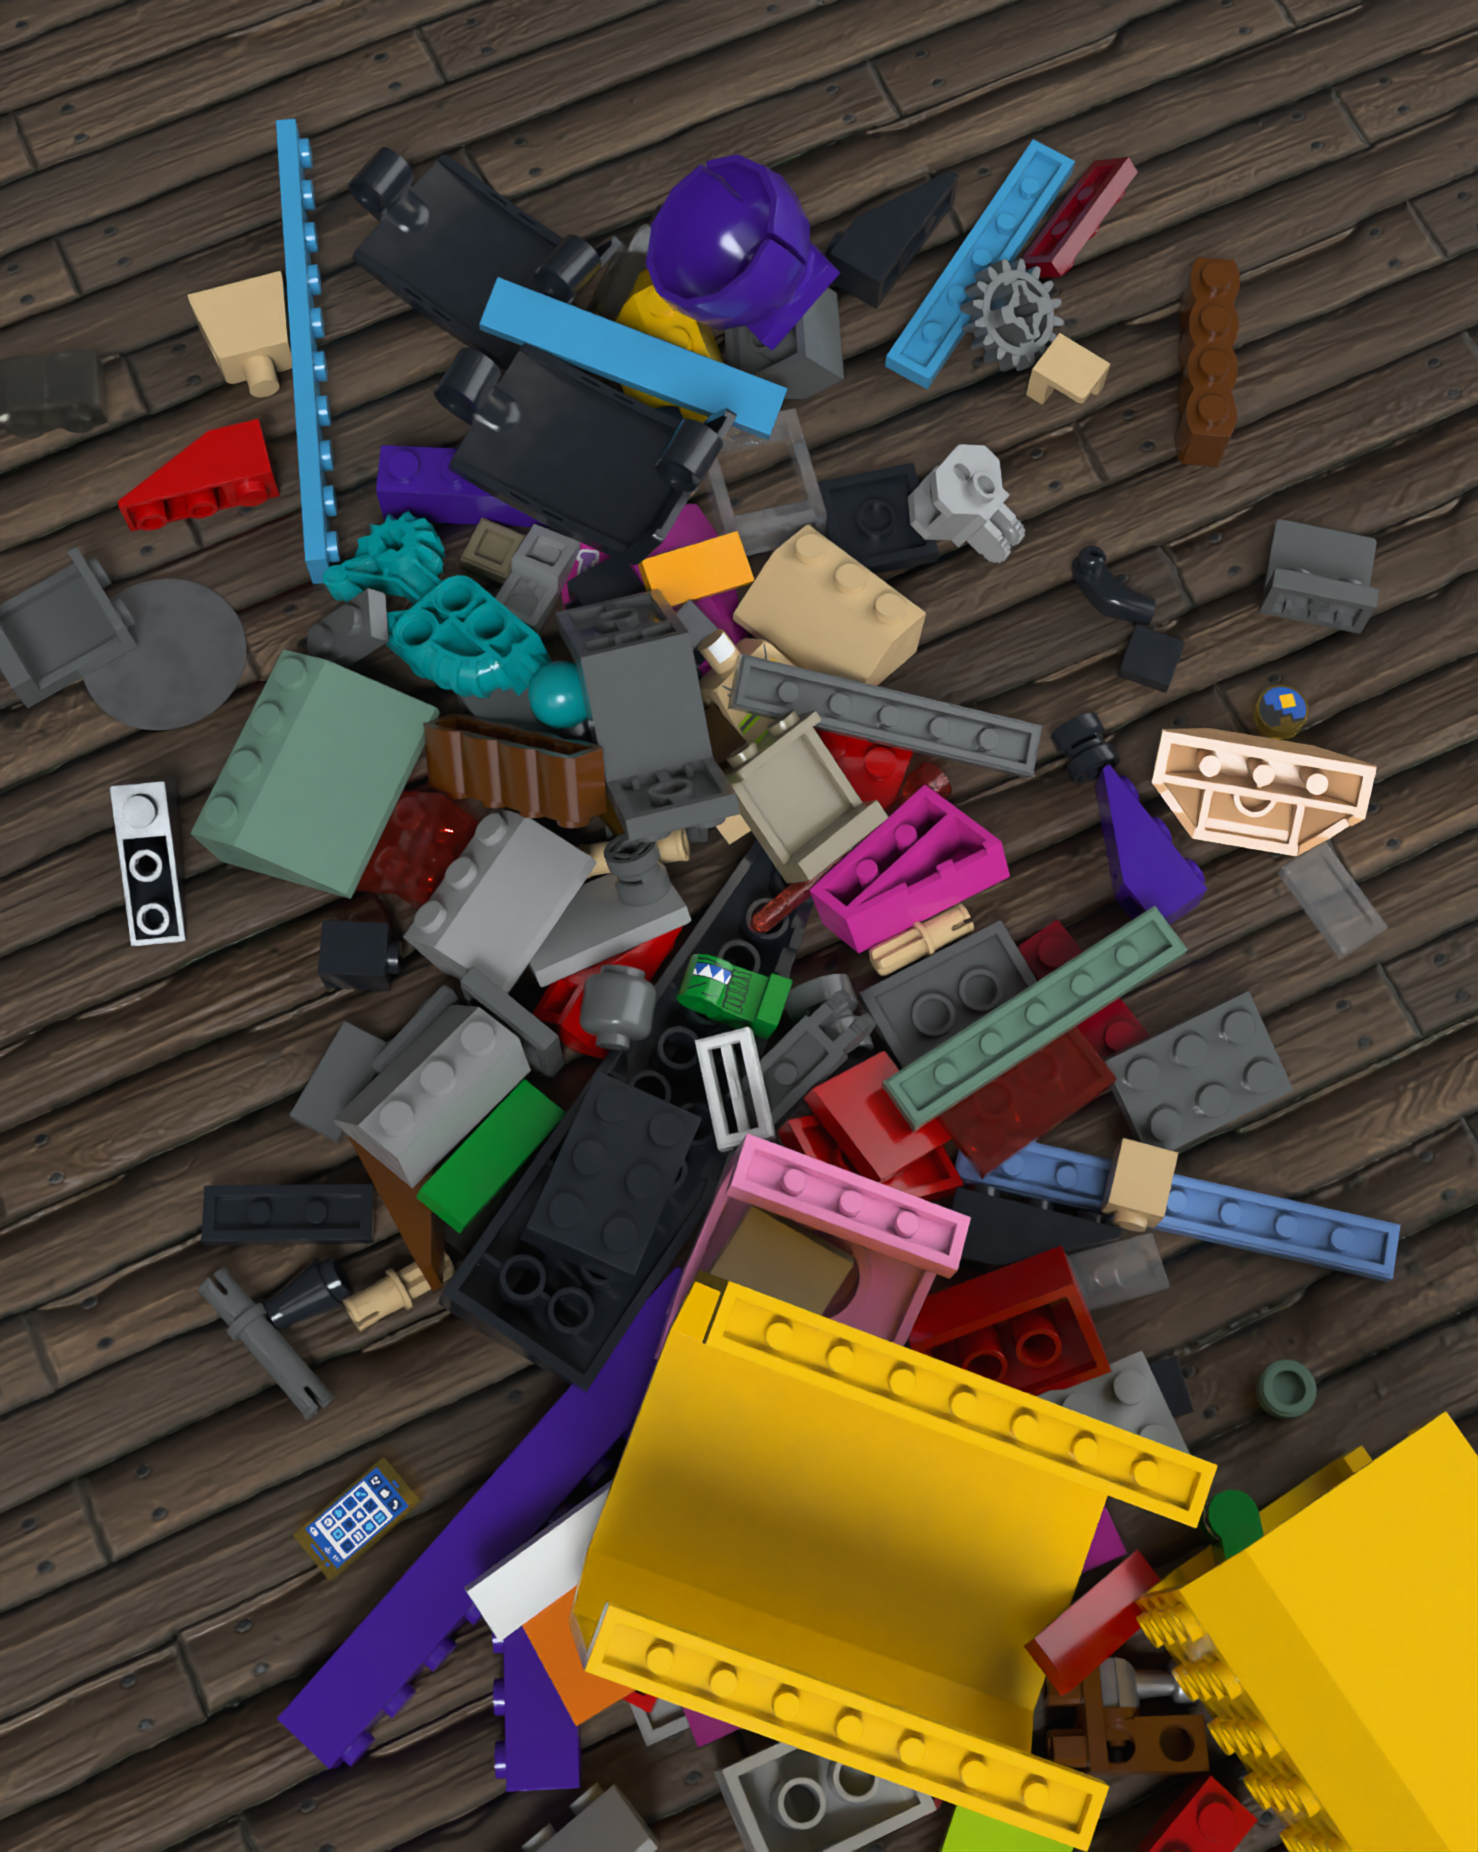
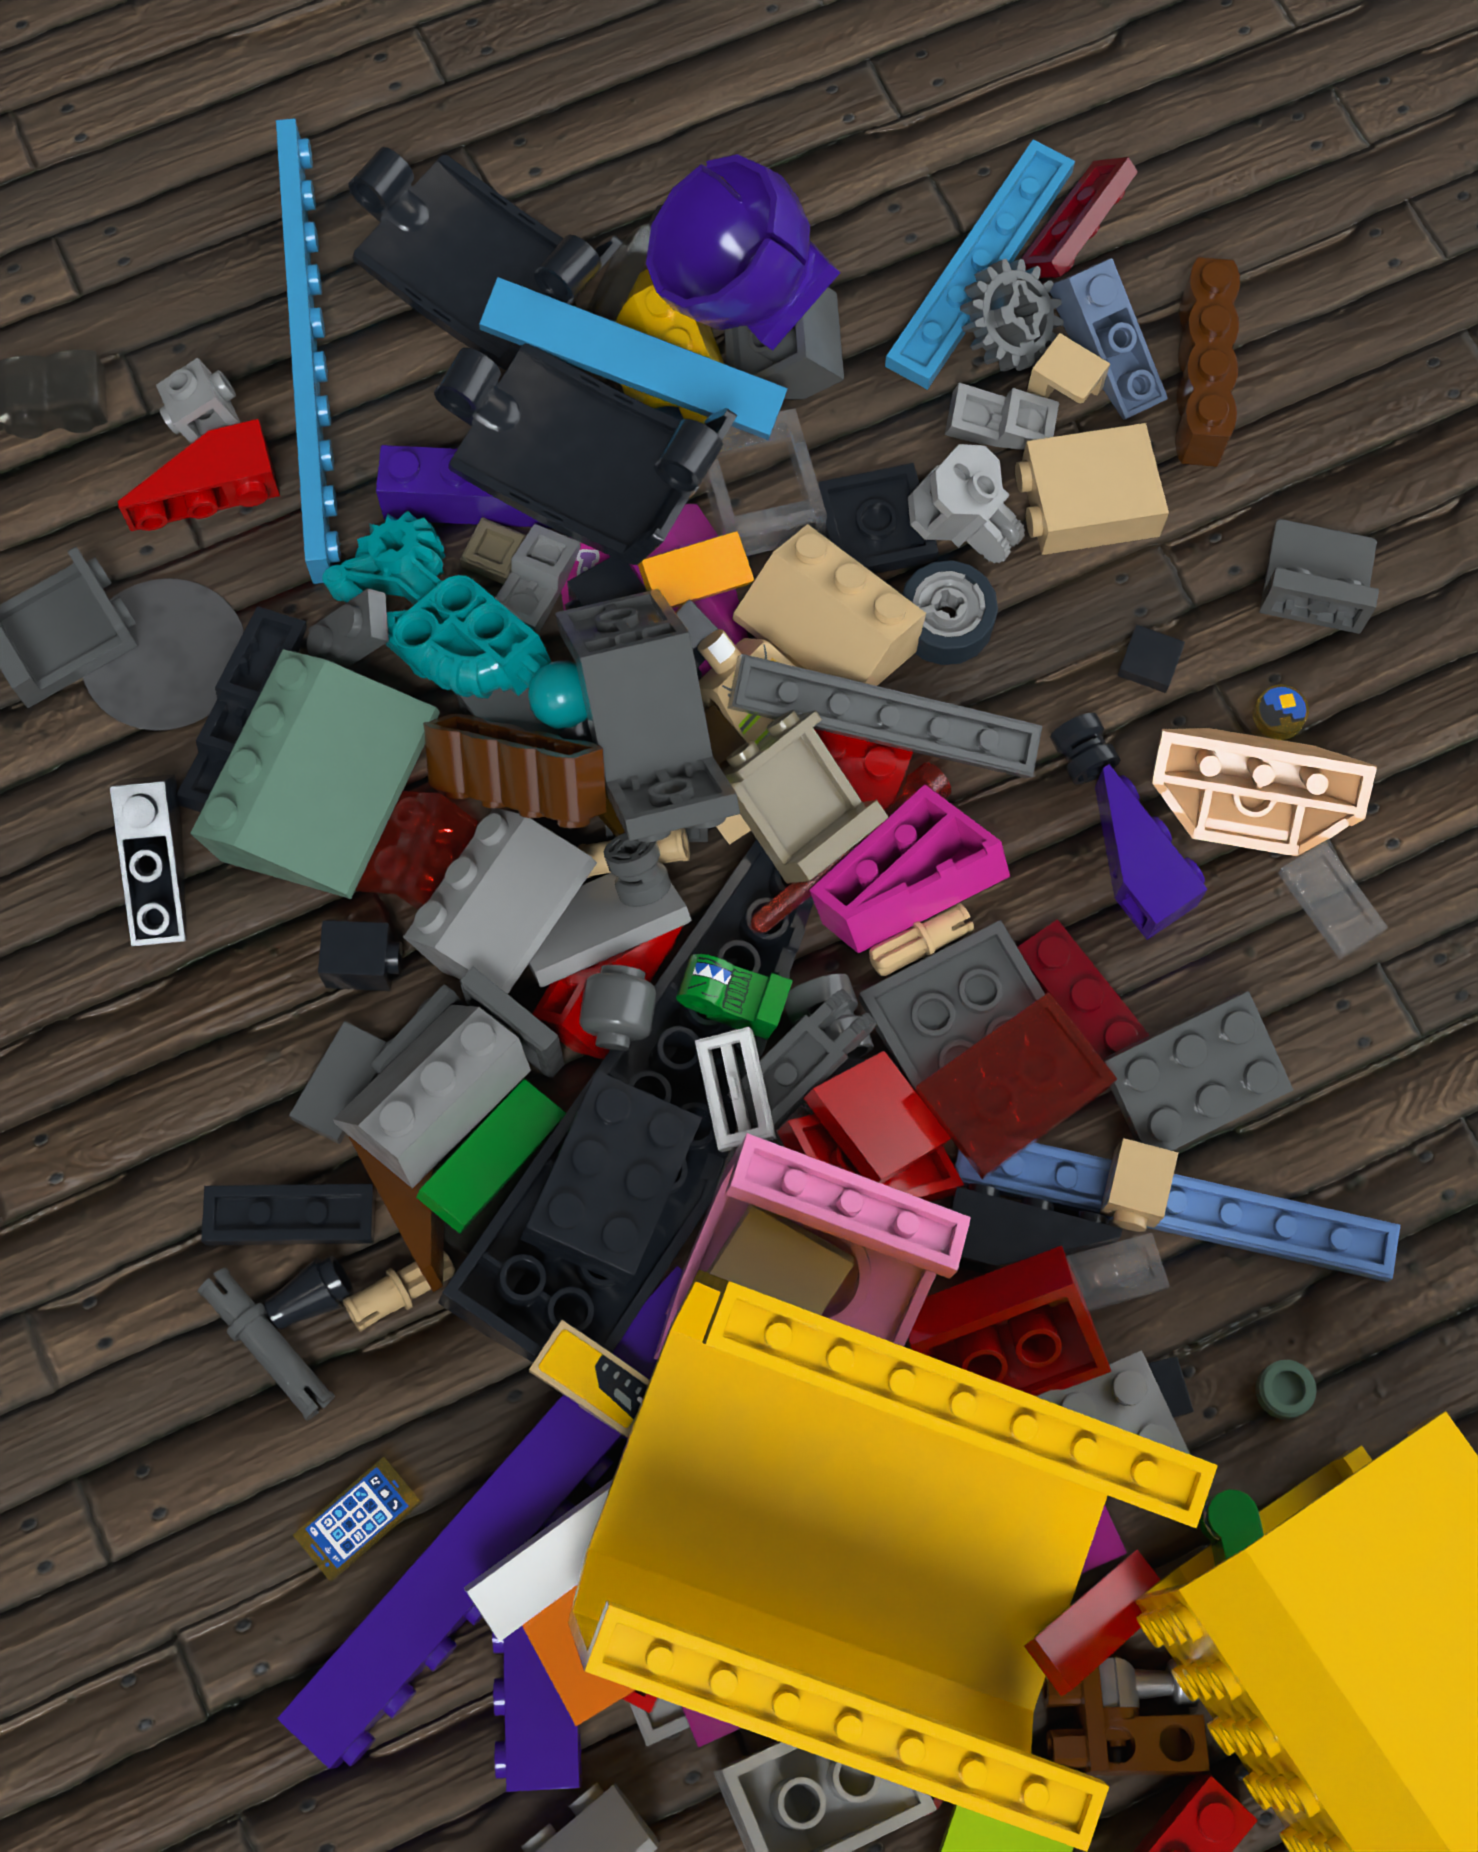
(196, 401): none -> light grey brick
(236, 697): none -> black slope
(247, 330): tan torso -> none
(591, 1377): none -> slope
(888, 238): black slope -> none
(965, 591): none -> wheel
(998, 419): none -> light grey slope
(1033, 1018): sand green tile -> none
(1092, 489): none -> tan brick
(1104, 323): none -> sand blue slope
(1106, 592): black arm -> none

